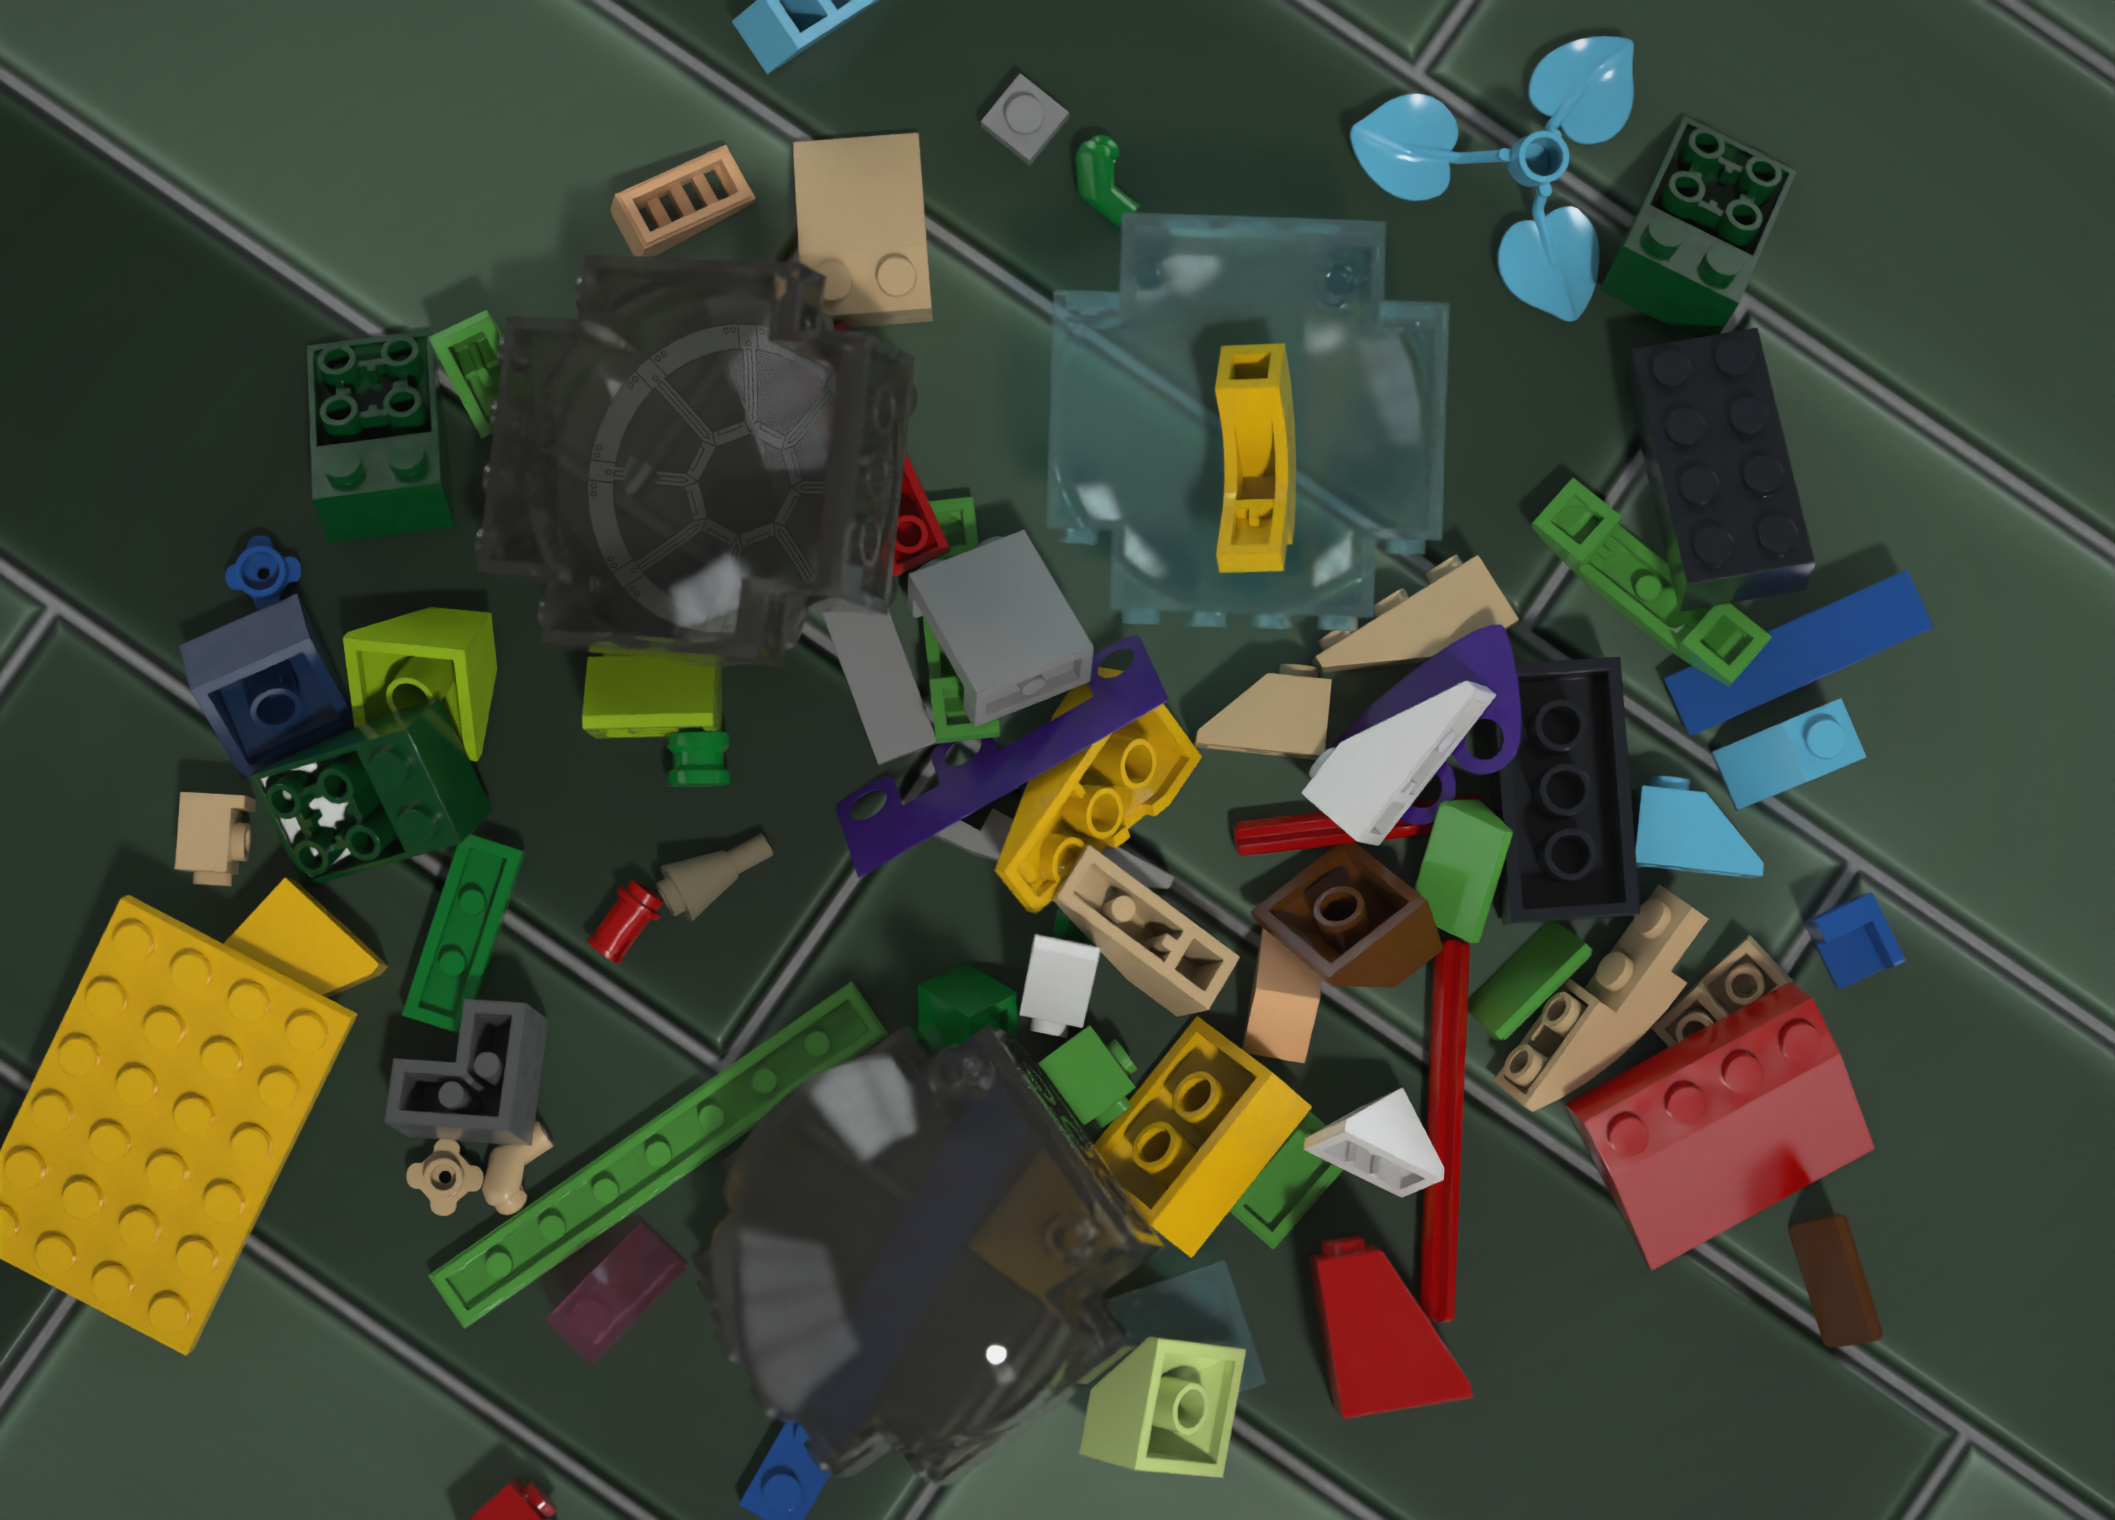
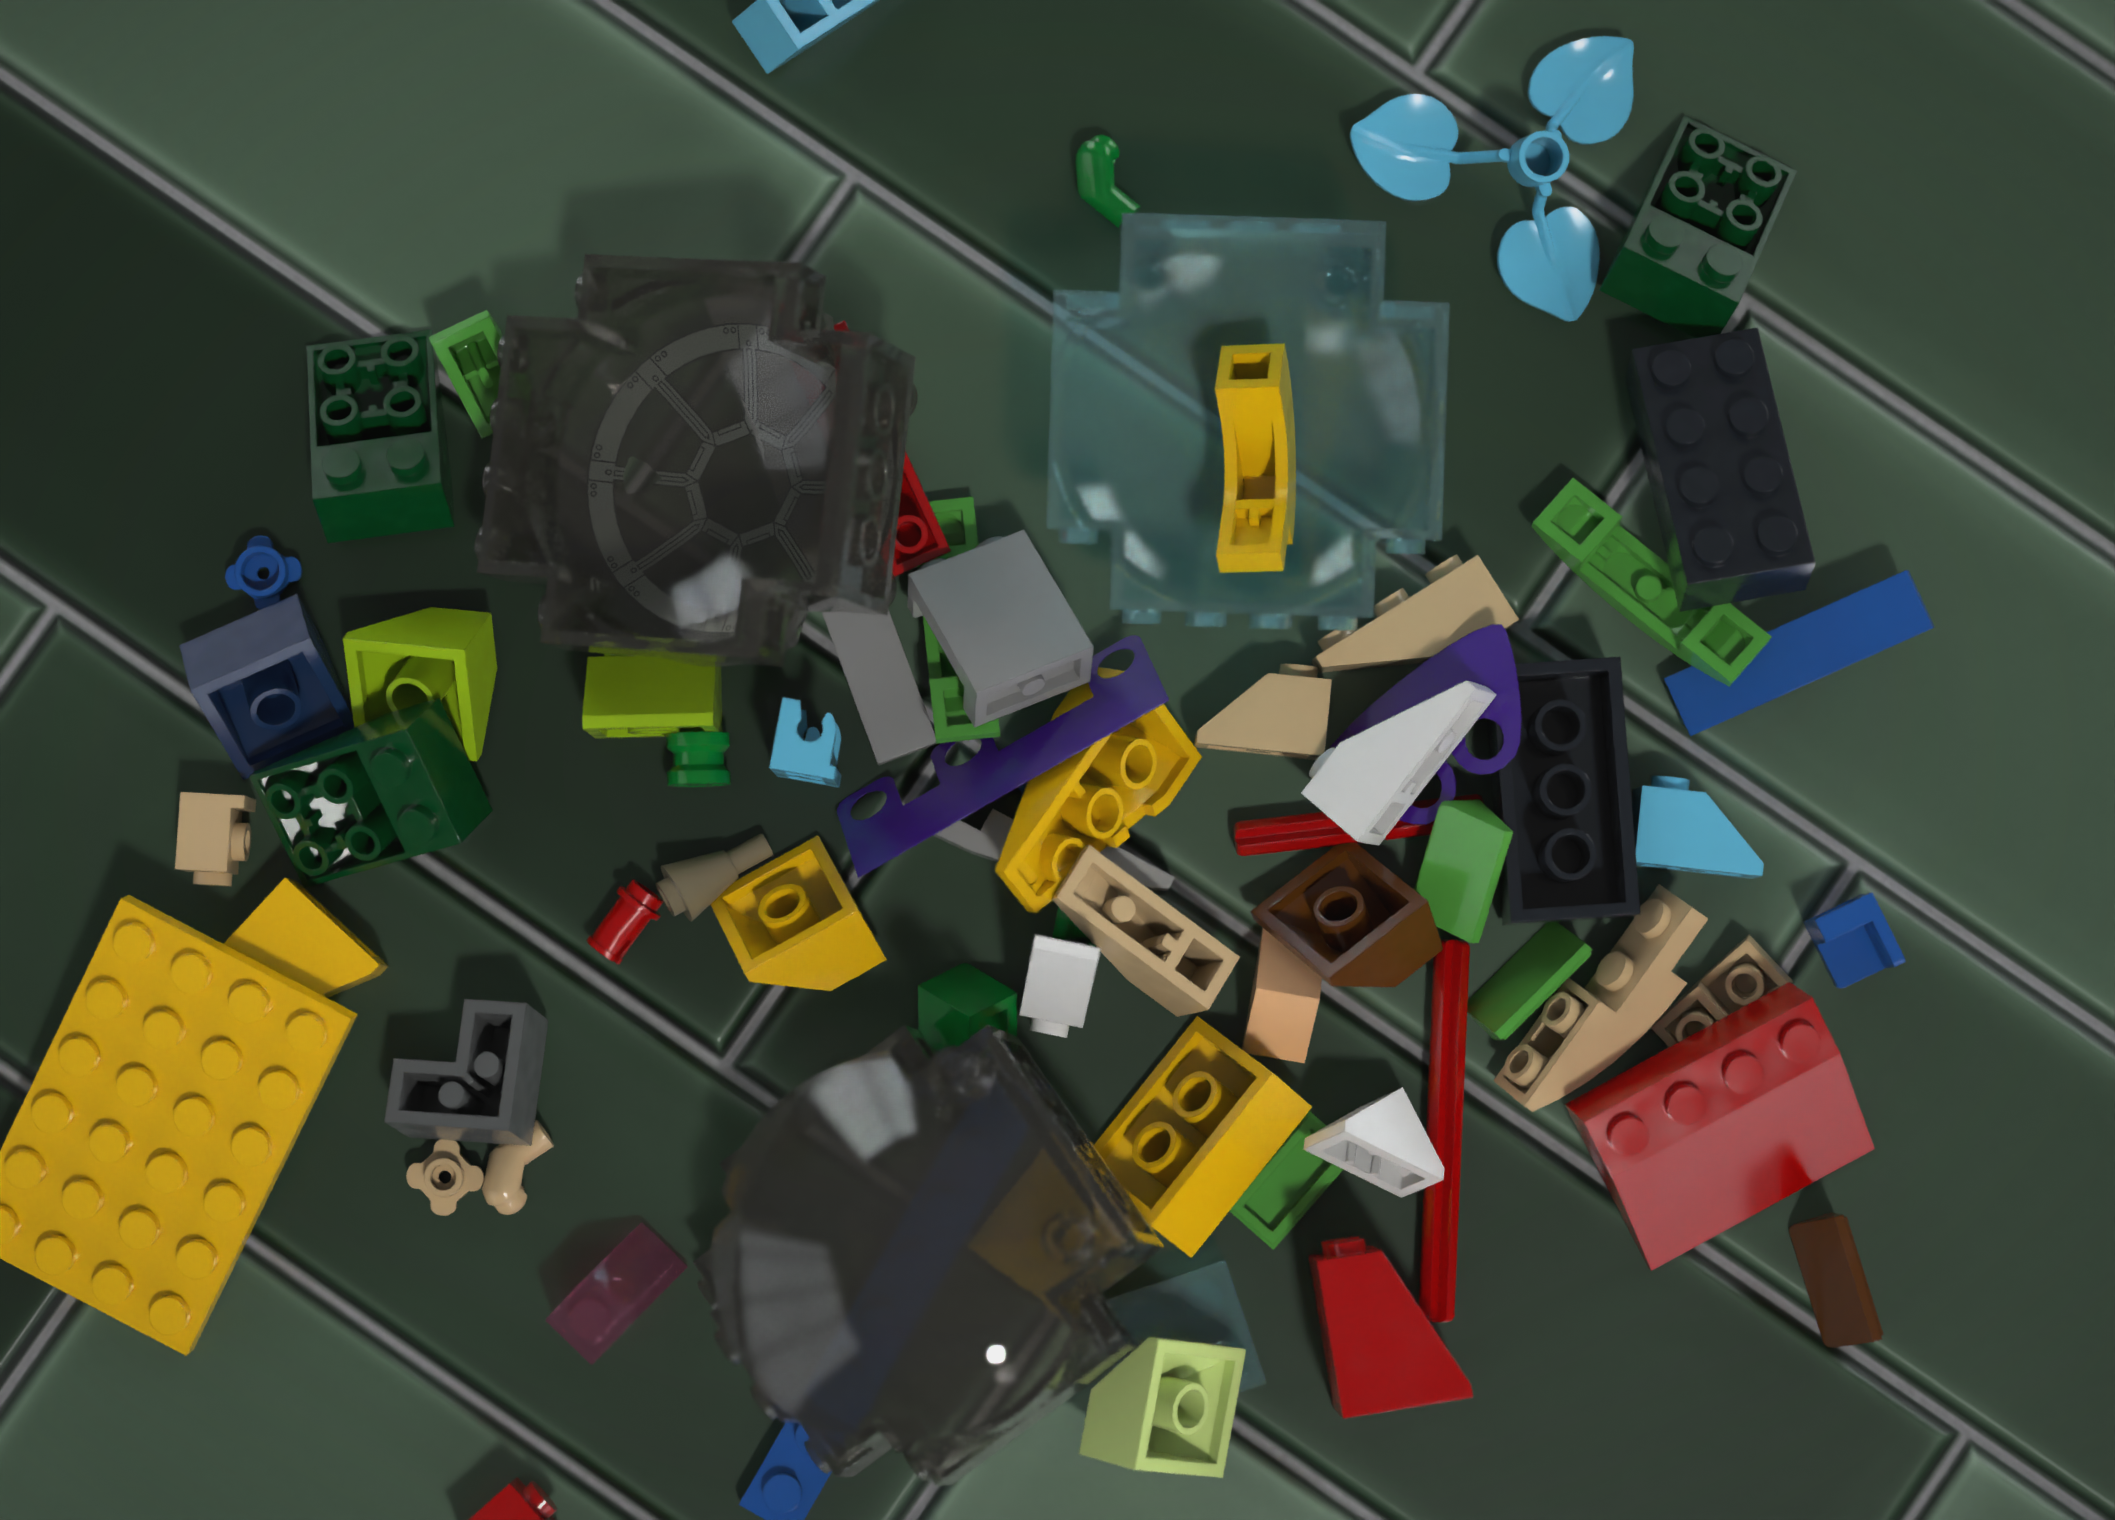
(463, 931): green plate -> none
(655, 1156): bright green tile -> none
(670, 183): light nougat slope -> none
(797, 923): none -> yellow slope
(806, 760): none -> medium azure hinge
(865, 227): tan slope -> none
(1024, 119): light grey plate -> none
(1091, 1076): bright green brick -> none
(1788, 754): medium azure slope -> none

